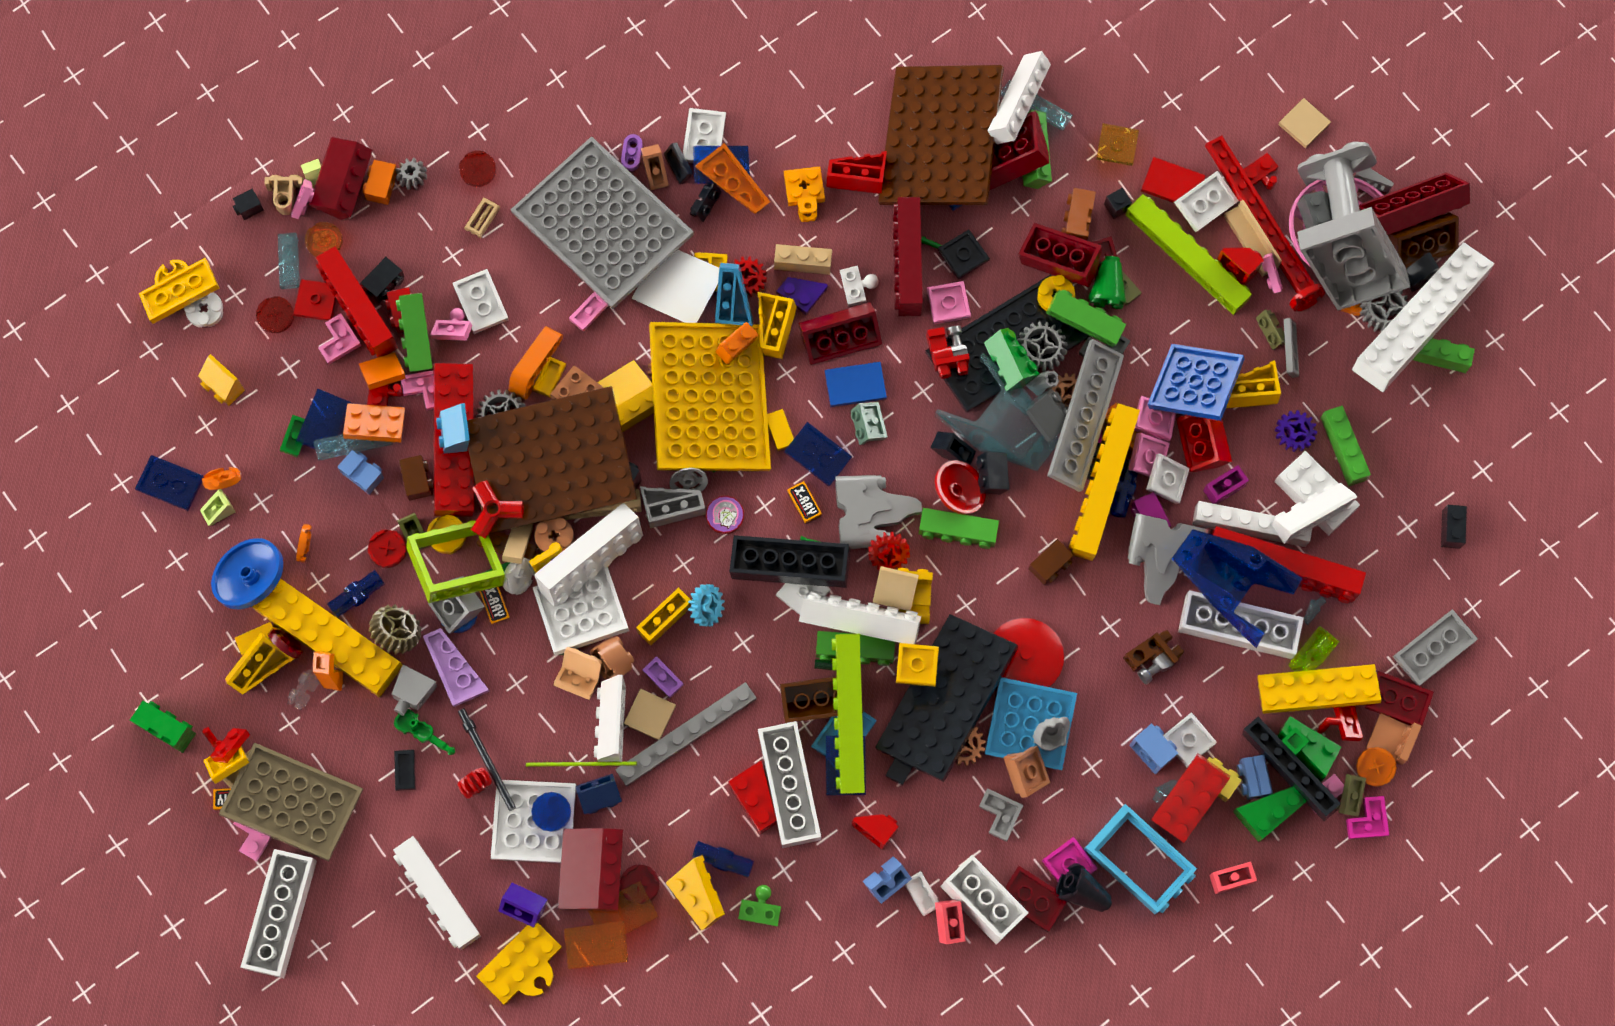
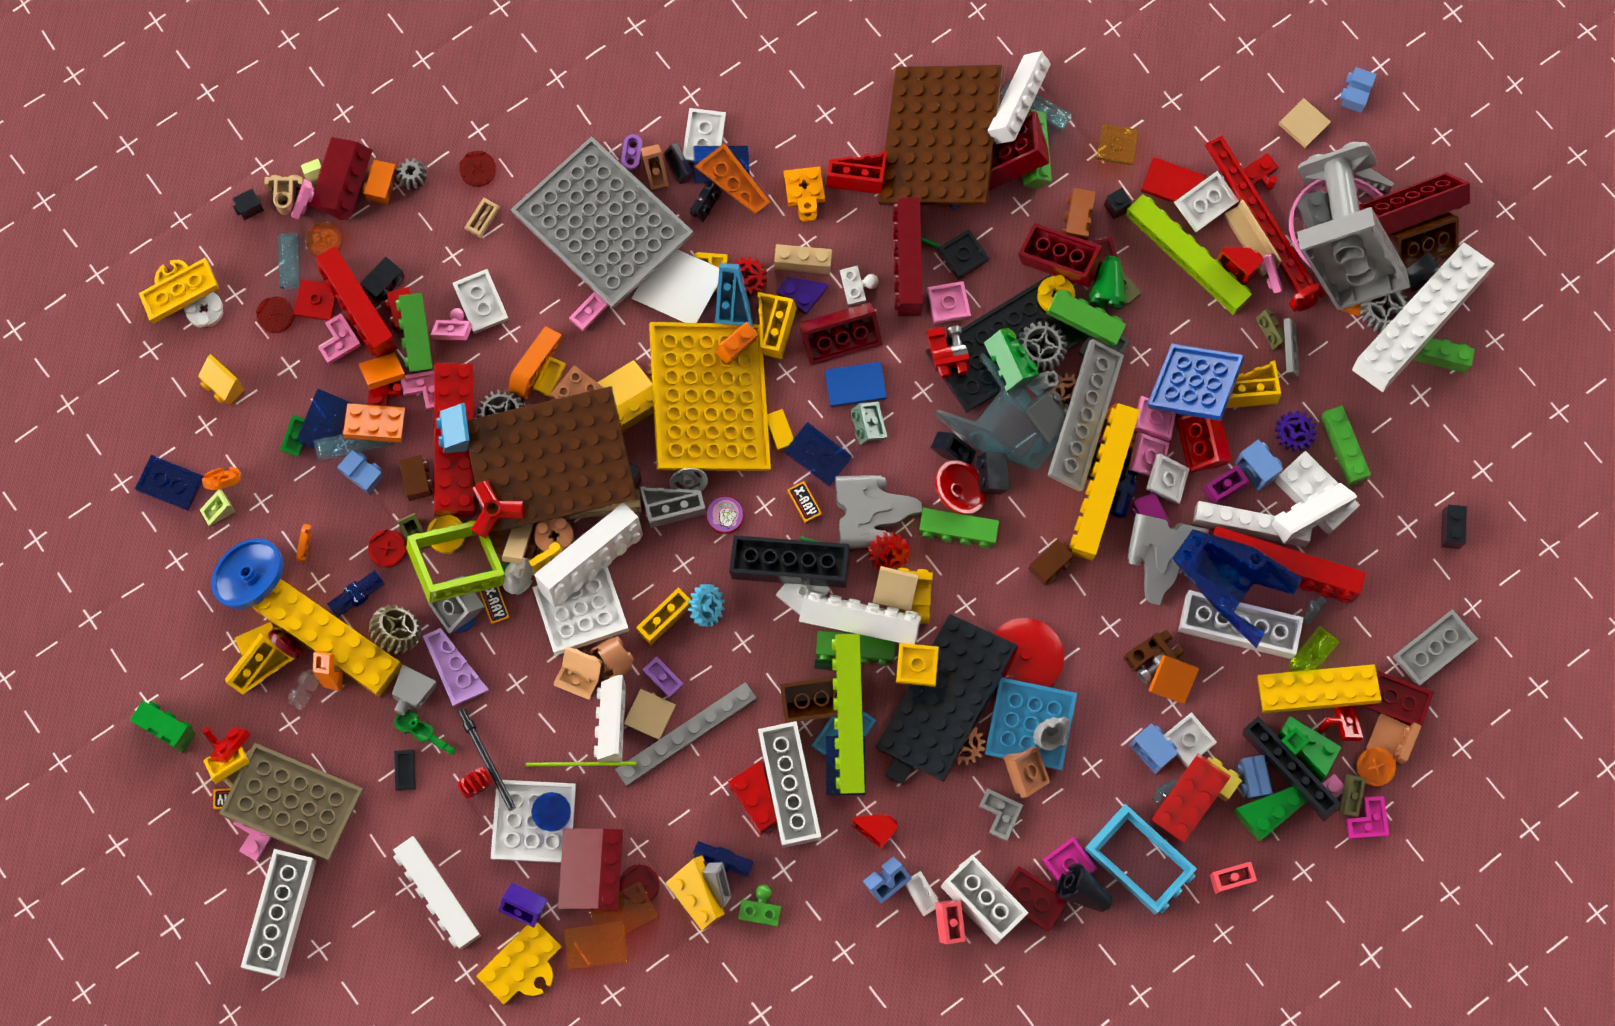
(598, 794): dark blue brick -> none
(717, 881): none -> light grey slope
(1173, 679): none -> orange tile
(1259, 465): none -> medium blue brick
(1358, 89): none -> medium blue brick

